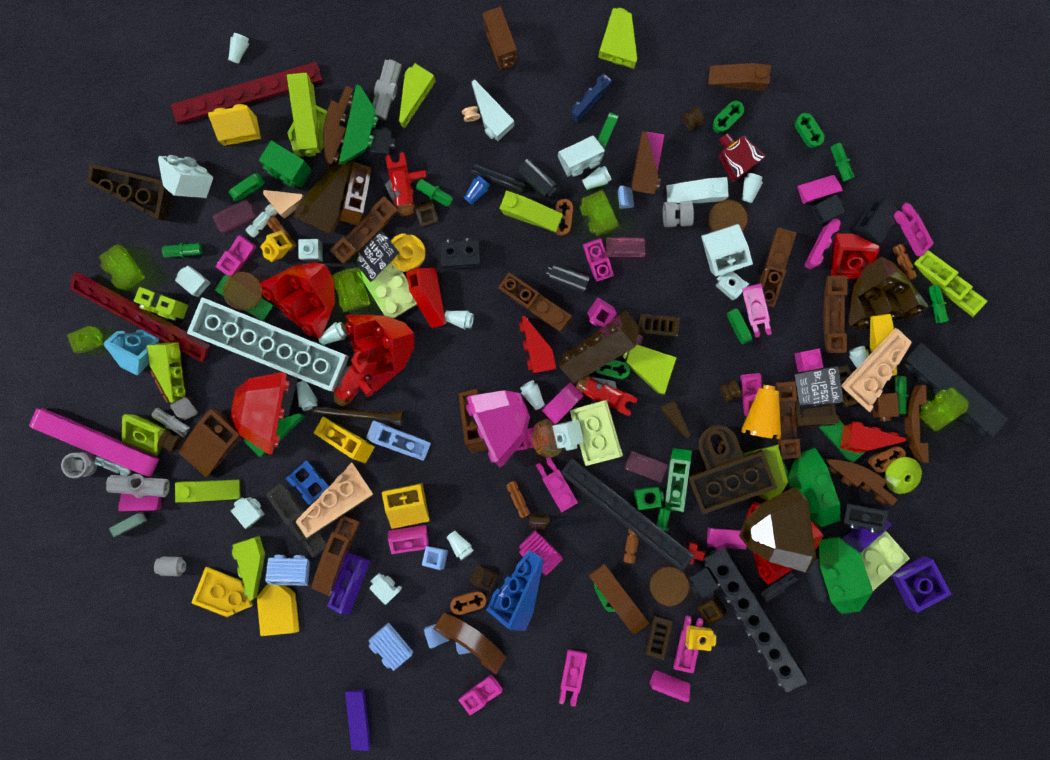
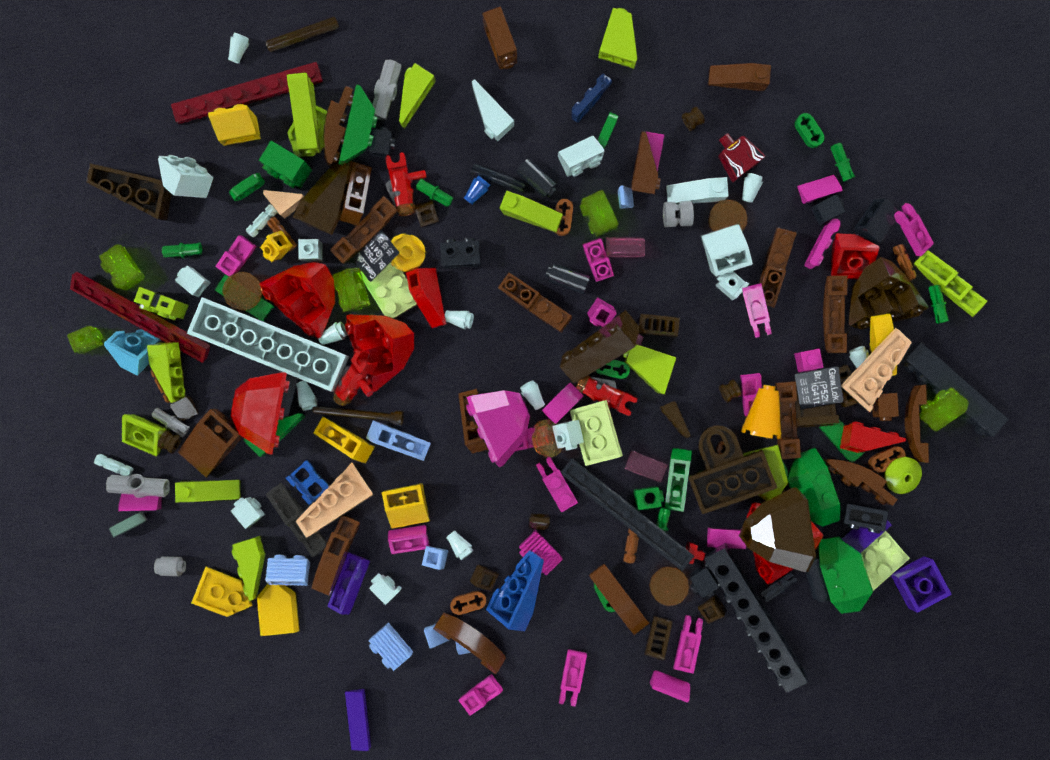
(79, 464): light grey wheel -> none
(94, 442): dark pink beam -> none
(234, 216): clear pink tile -> none
(302, 34): none -> dark brown axle
(471, 114): light nougat bush -> none
(518, 499): dark orange axle -> none
(539, 351): red slope -> none
(597, 178): light aqua cone -> none
(695, 633): yellow brick -> none
(730, 119): green beam -> none
(739, 326): green beam -> none
(900, 388): green axle -> none

